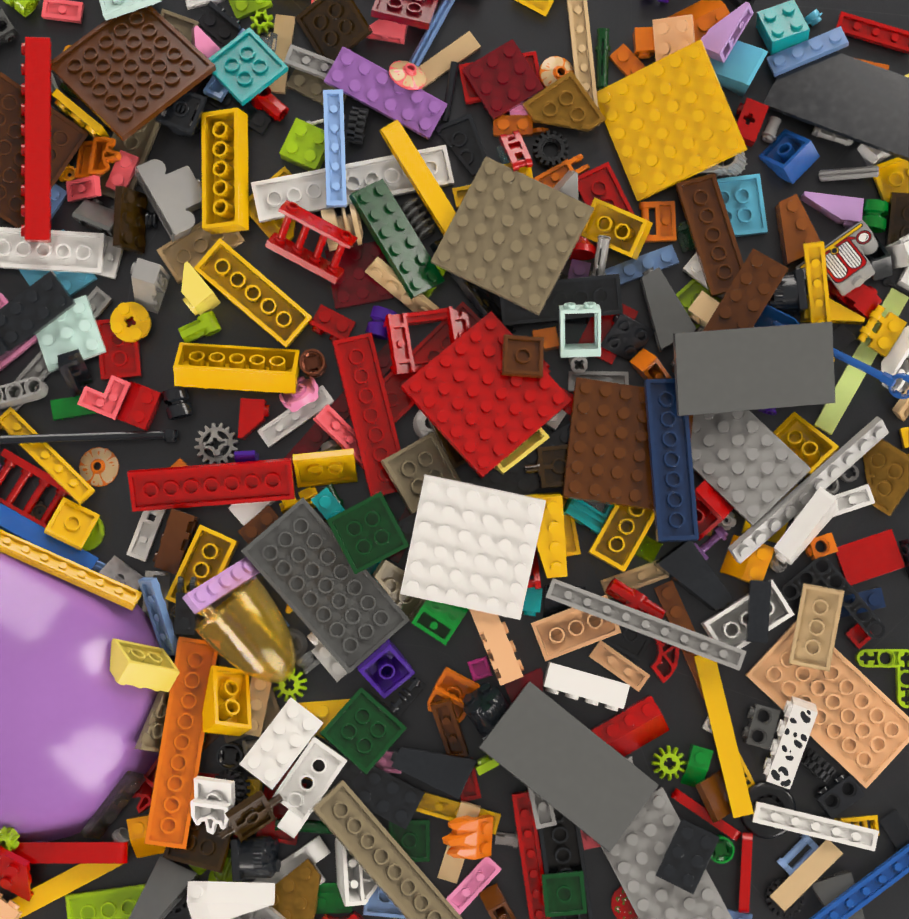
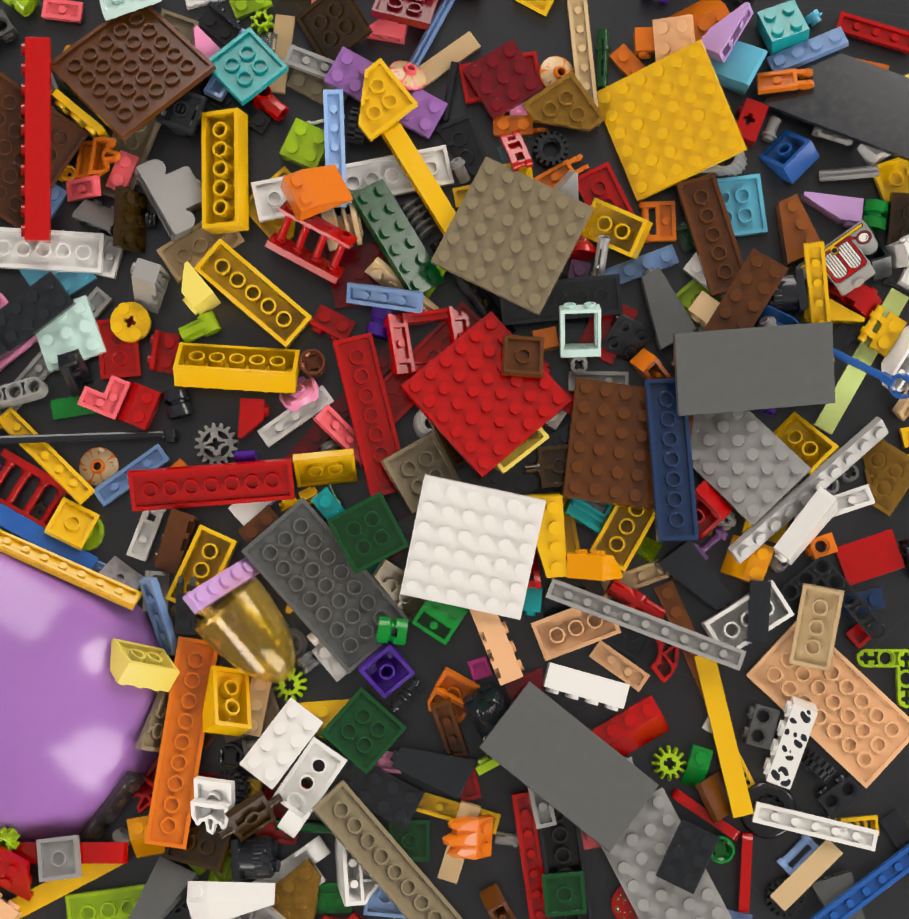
(59, 858): none -> light grey plate
(118, 483): none -> medium blue plate
(163, 351): none -> red bracket
(315, 191): none -> orange slope
(382, 100): none -> yellow plate
(384, 297): none -> medium blue plate
(384, 629): none -> green wheel
(460, 170): none -> light grey pin
(473, 884): bright pink plate -> none
(592, 565): none -> light orange slope
(767, 321): none -> light grey plate
(784, 80): none -> orange hinge

